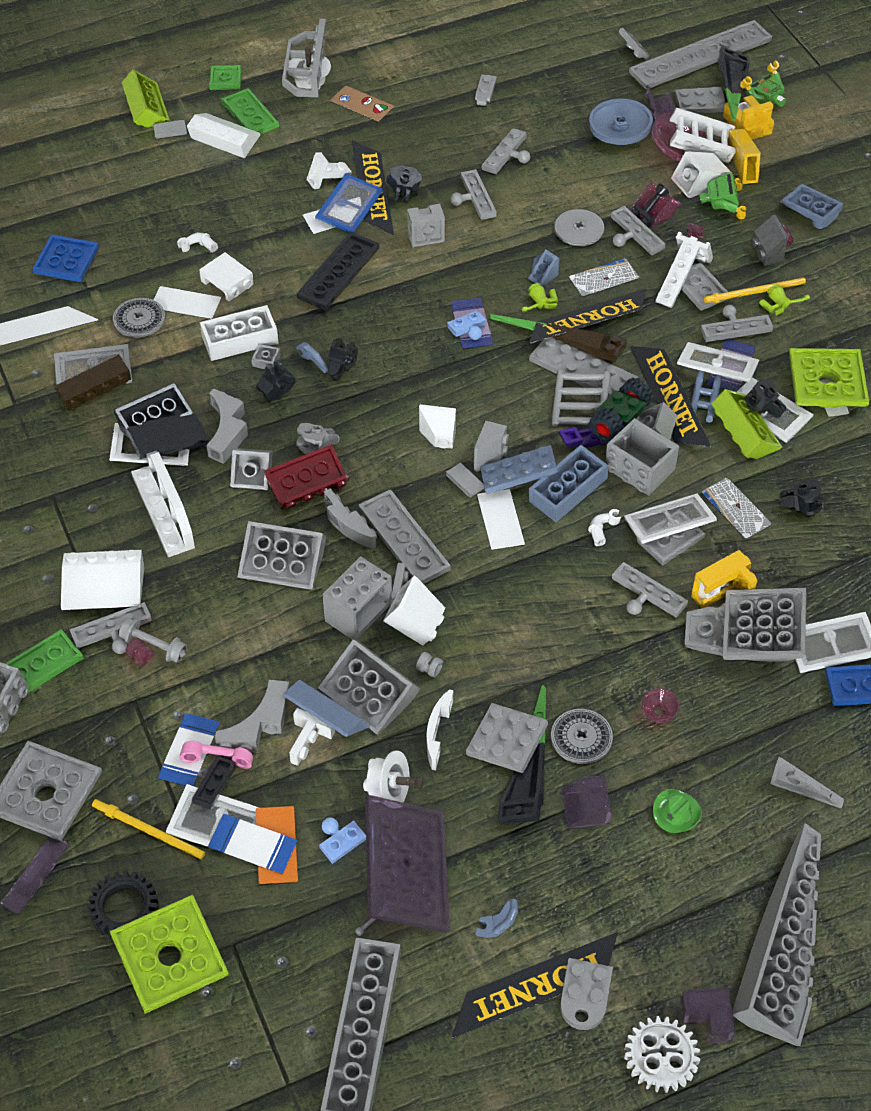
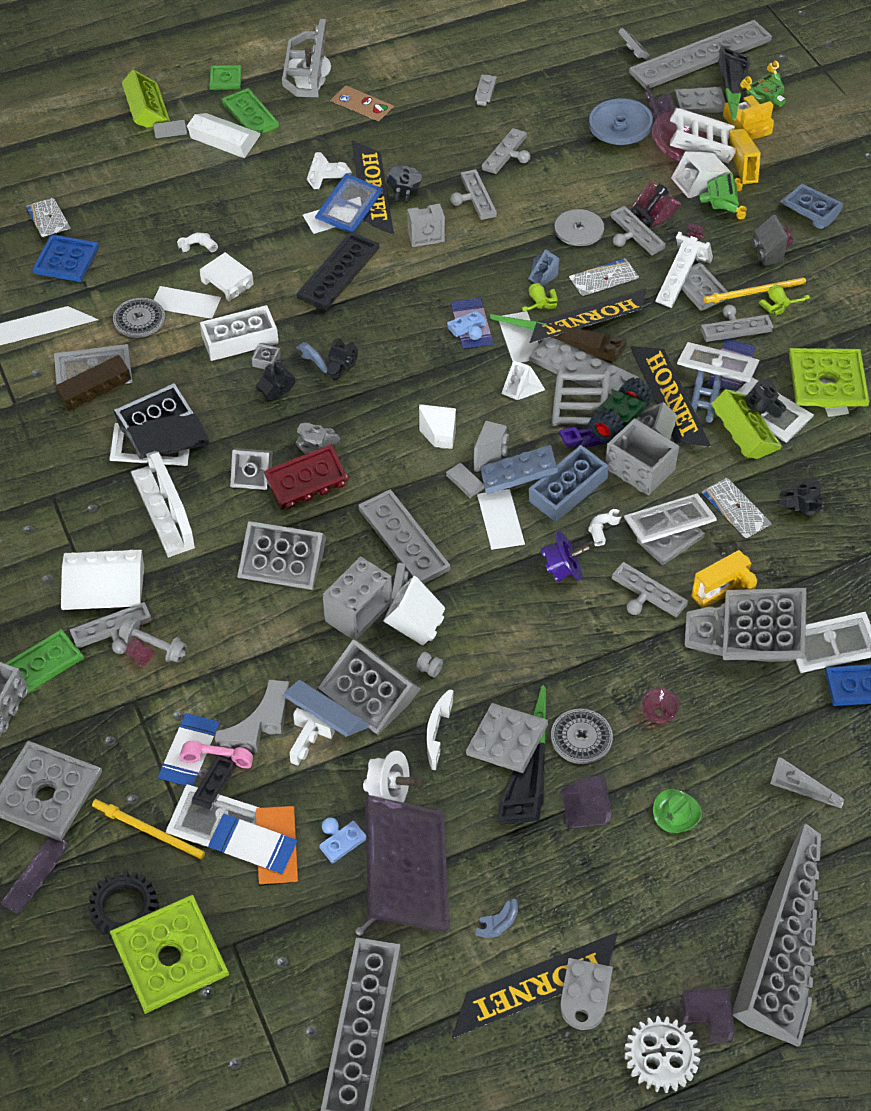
(47, 217): none -> light grey sticker
(231, 427): light grey arch -> none
(348, 523): light grey slope -> none
(518, 338): none -> white sticker
(521, 382): none -> white slope
(563, 559): none -> dark purple piece

